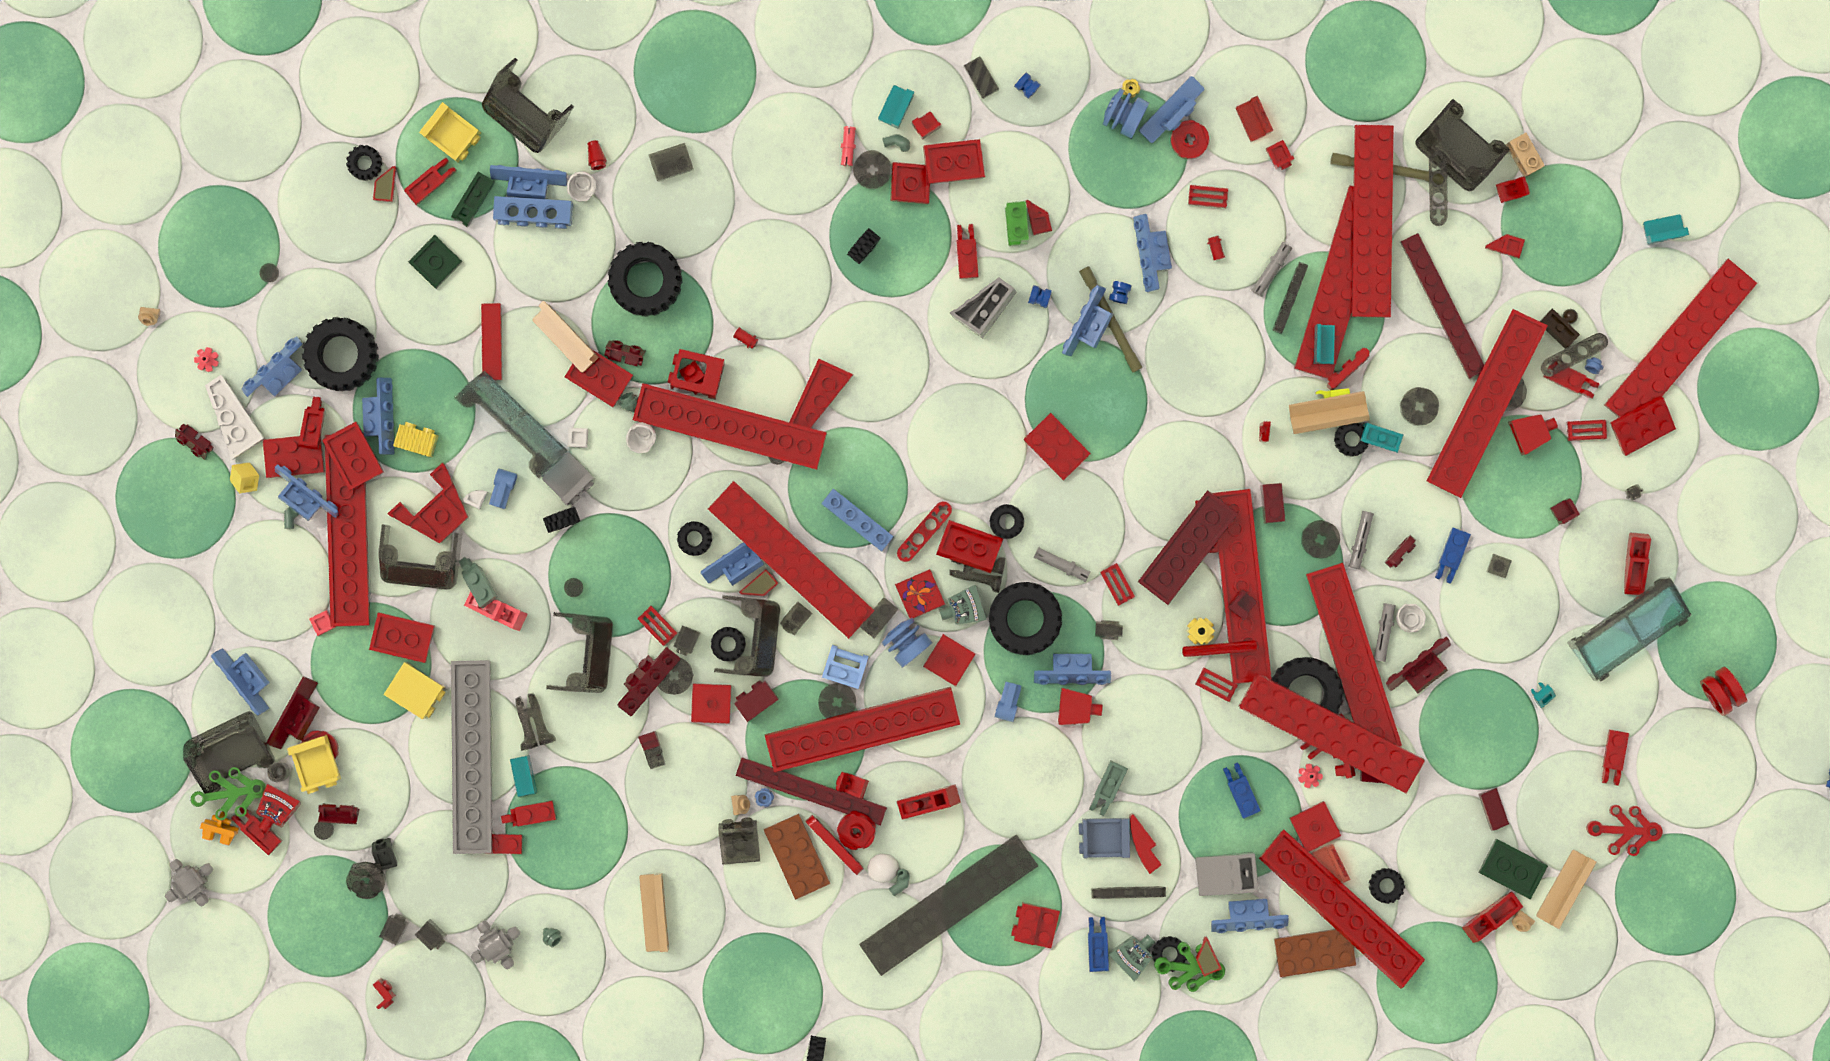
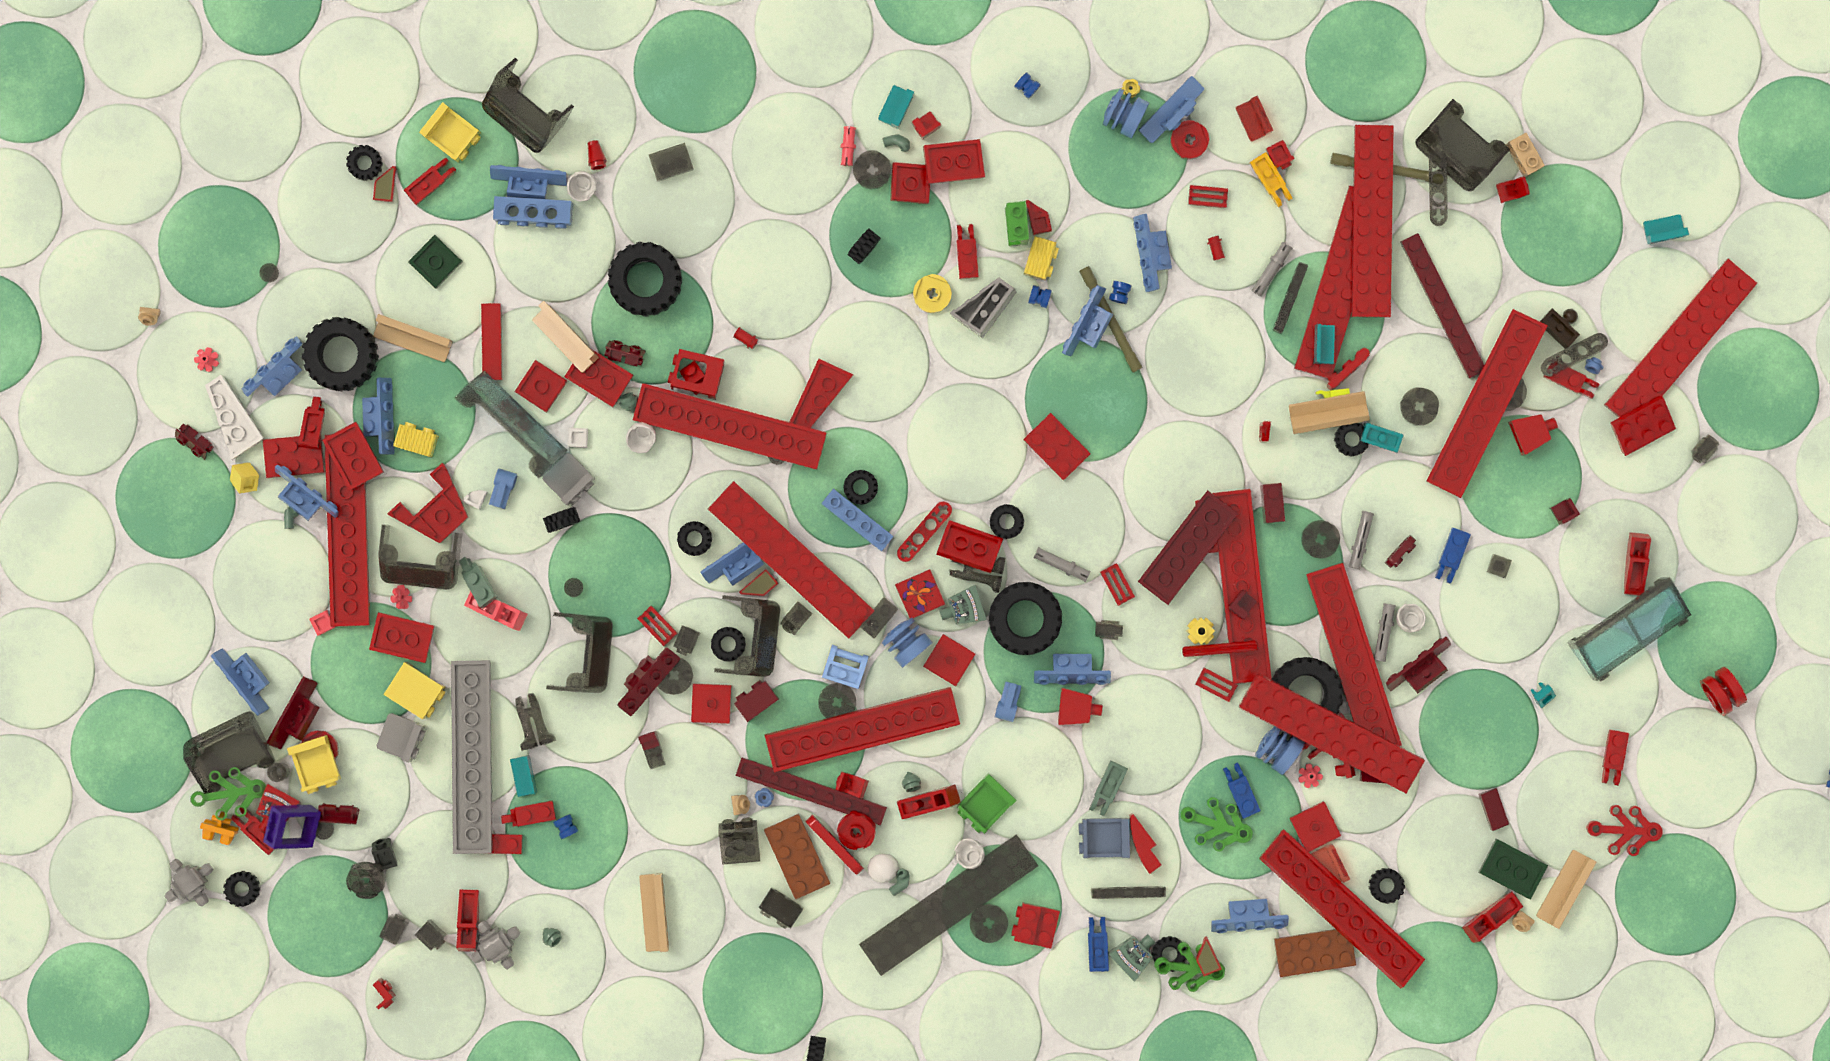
(230, 892): none -> black tyre
(277, 822): none -> dark purple window
(401, 597): none -> coral plant
(401, 737): none -> light grey bracket
(412, 338): none -> tan panel
(467, 920): none -> red slope
(473, 198): dark green plate -> none
(541, 386): none -> red plate
(565, 826): none -> blue wheel
(781, 908): none -> clear smoke brick
(860, 475): none -> black tyre
(911, 782): none -> sand green plate
(926, 284): none -> light yellow plate
(969, 853): none -> white hair
(981, 77): clear smoke tile -> none
(985, 804): none -> bright green panel
(998, 928): none -> clear smoke plate
(1040, 258): none -> light yellow brick
(1219, 825): none -> bright green plant
(1227, 874): light grey slope -> none
(1270, 177): none -> yellow hinge
(1279, 749): none -> medium blue wheel
(1507, 245): red tile -> none
(1570, 436): red tile -> none
(1634, 492): clear smoke plate -> none
(1704, 449): none -> clear smoke brick

